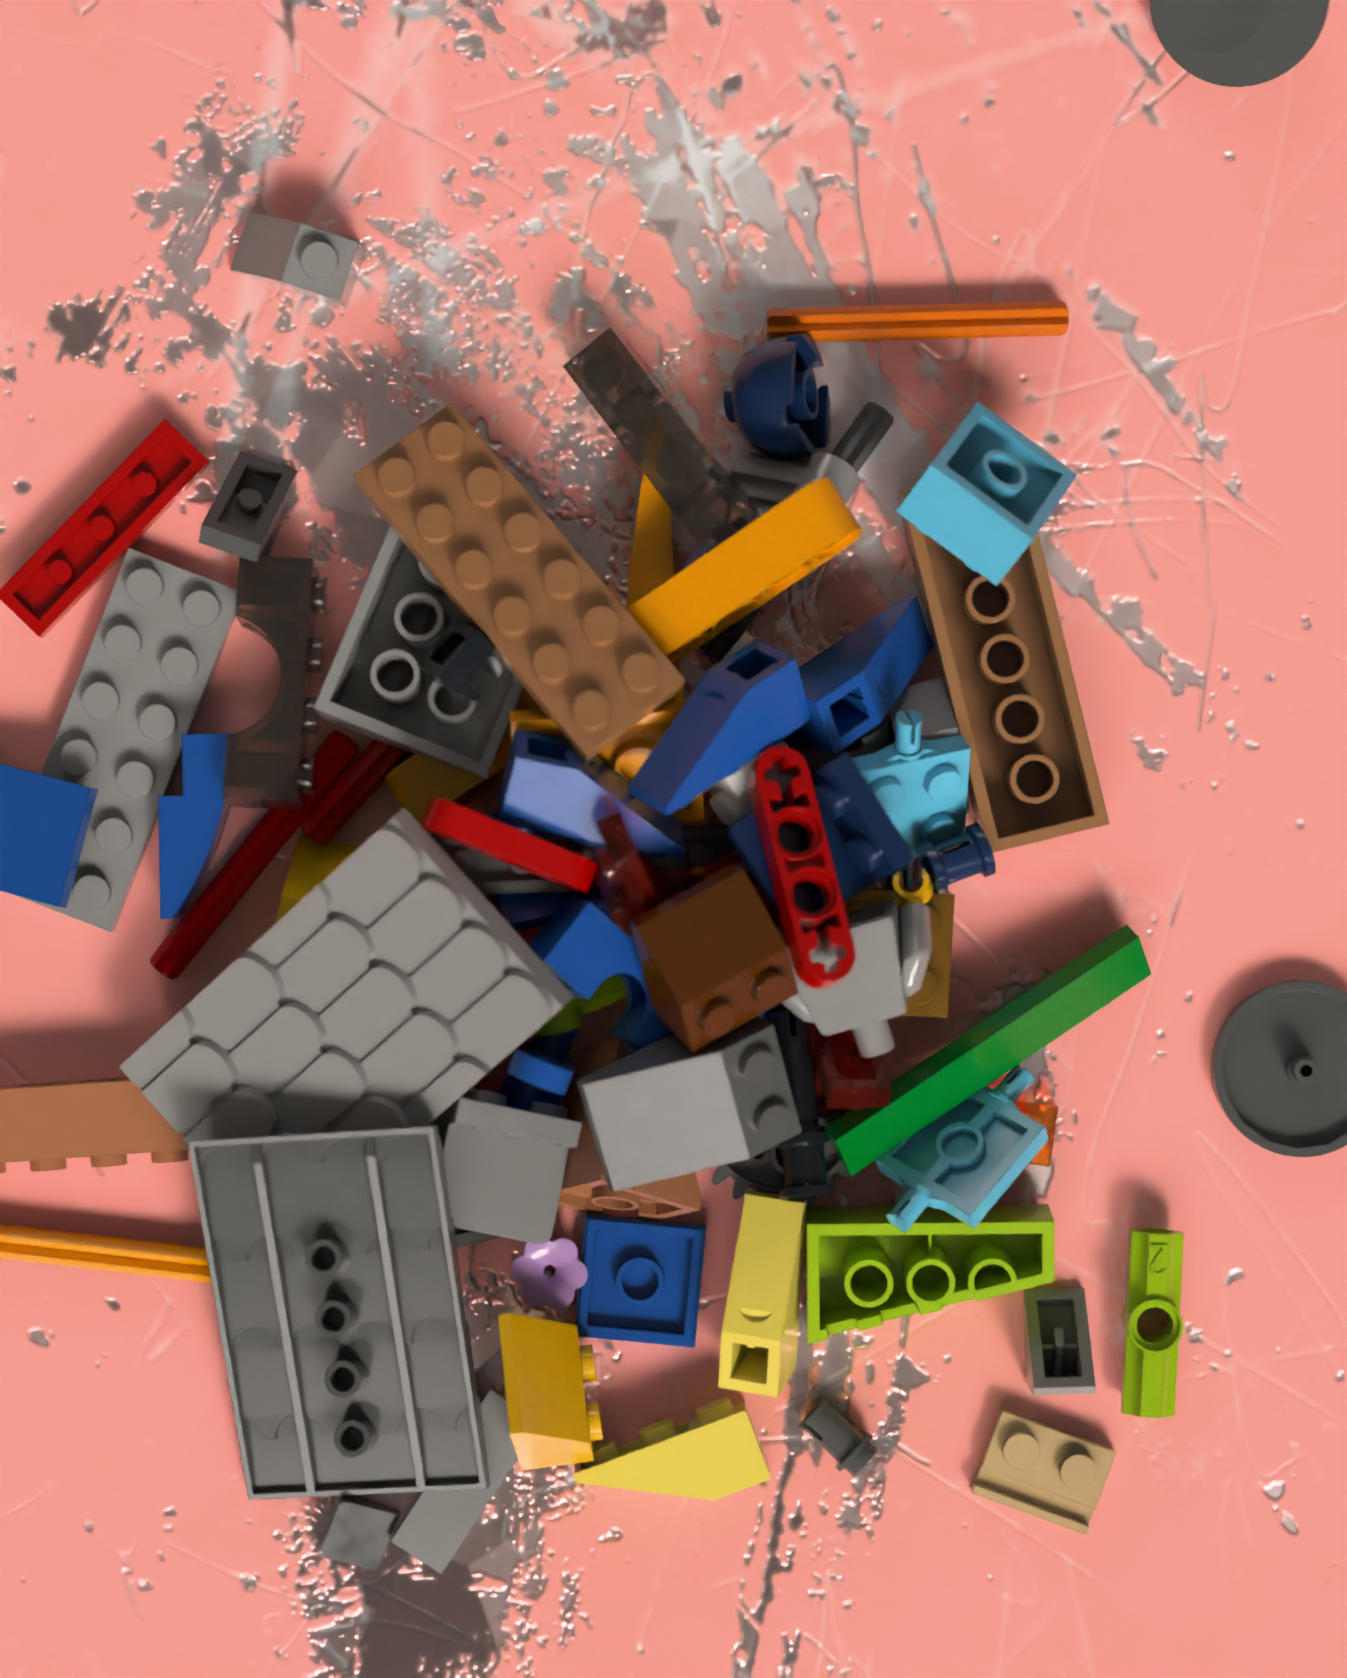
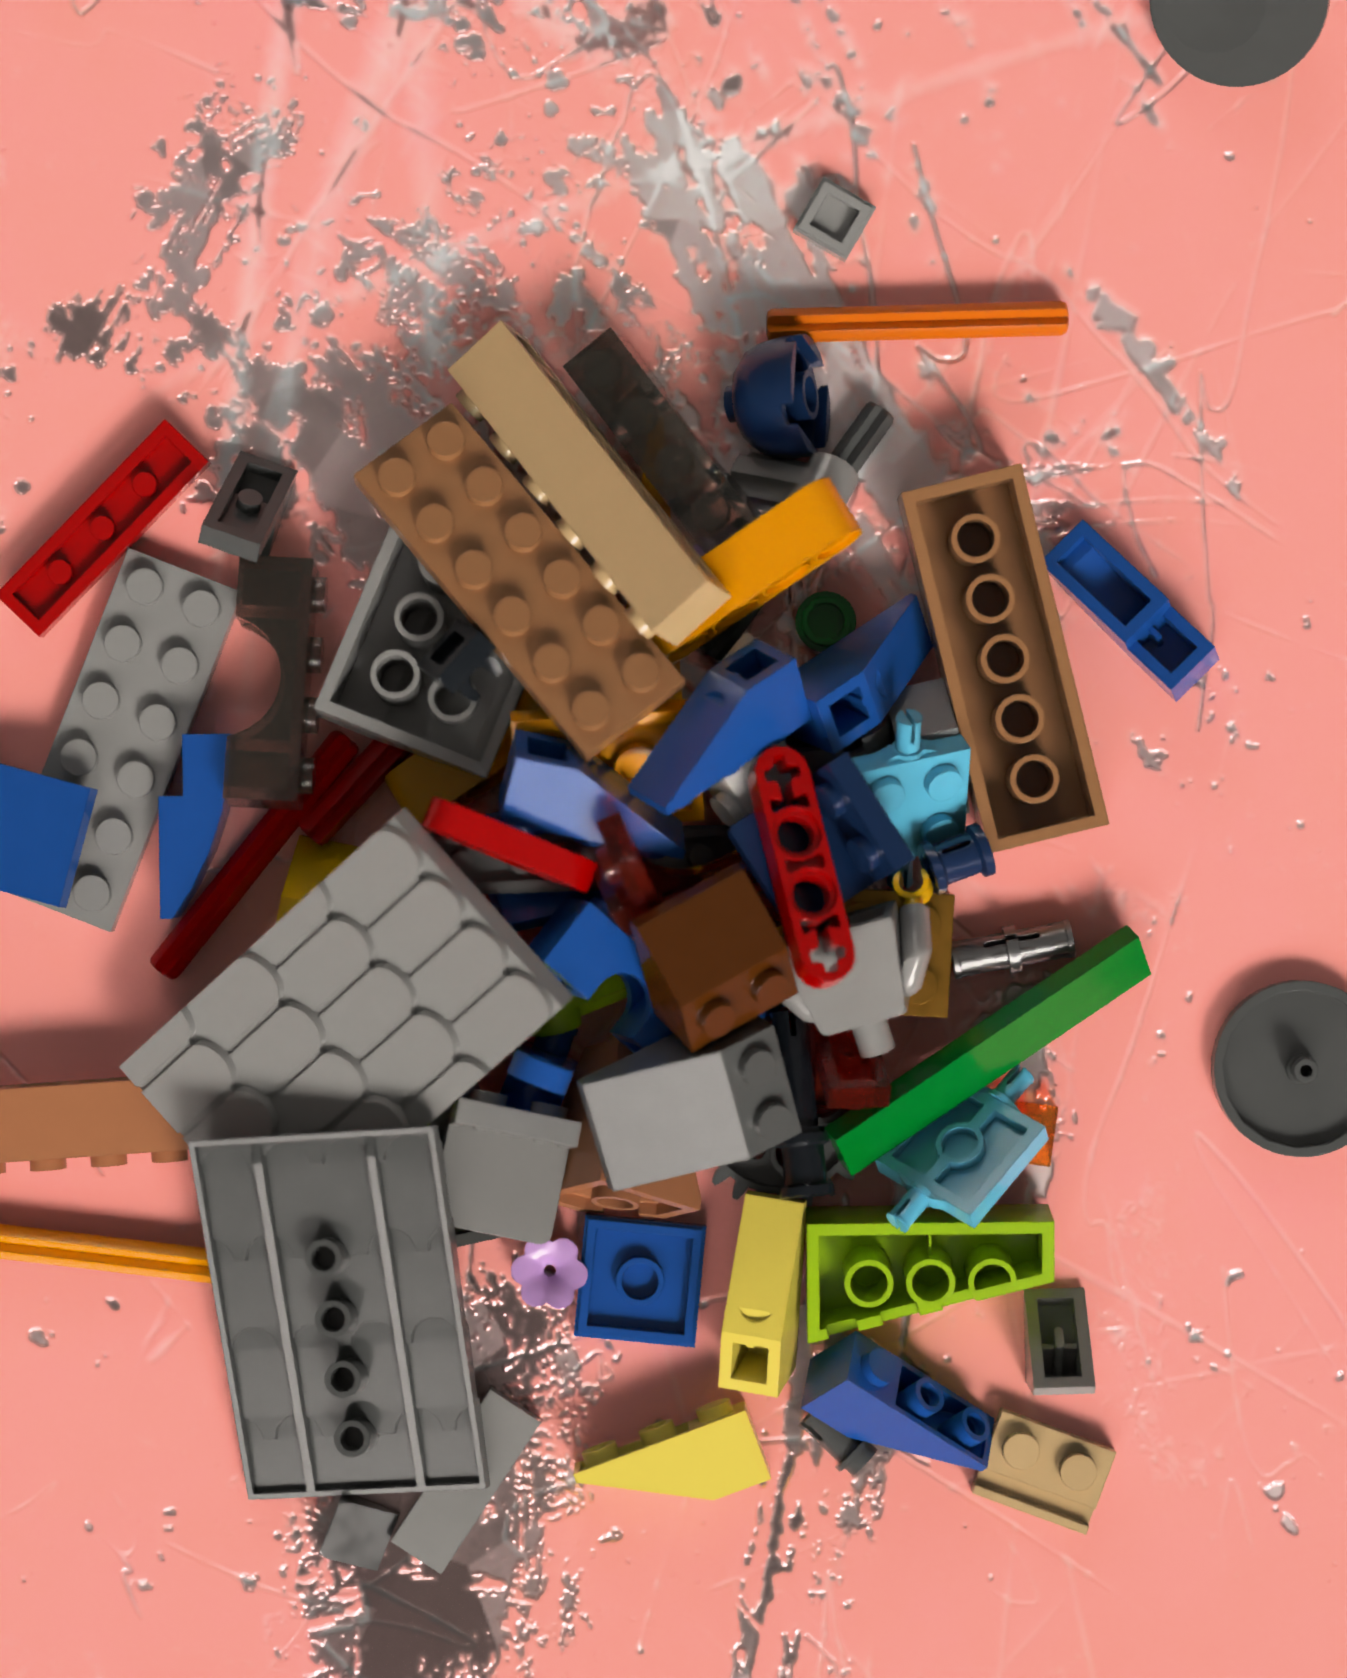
(299, 259): light grey slope -> none
(548, 1391): yellow slope -> none
(588, 485): none -> tan brick
(824, 620): none -> green plate
(834, 219): none -> light grey tile
(894, 1405): none -> blue slope
(987, 493): medium azure slope -> none
(1012, 949): none -> flat silver pin
(1130, 610): none -> blue slope
(1151, 1362): lime piece -> none

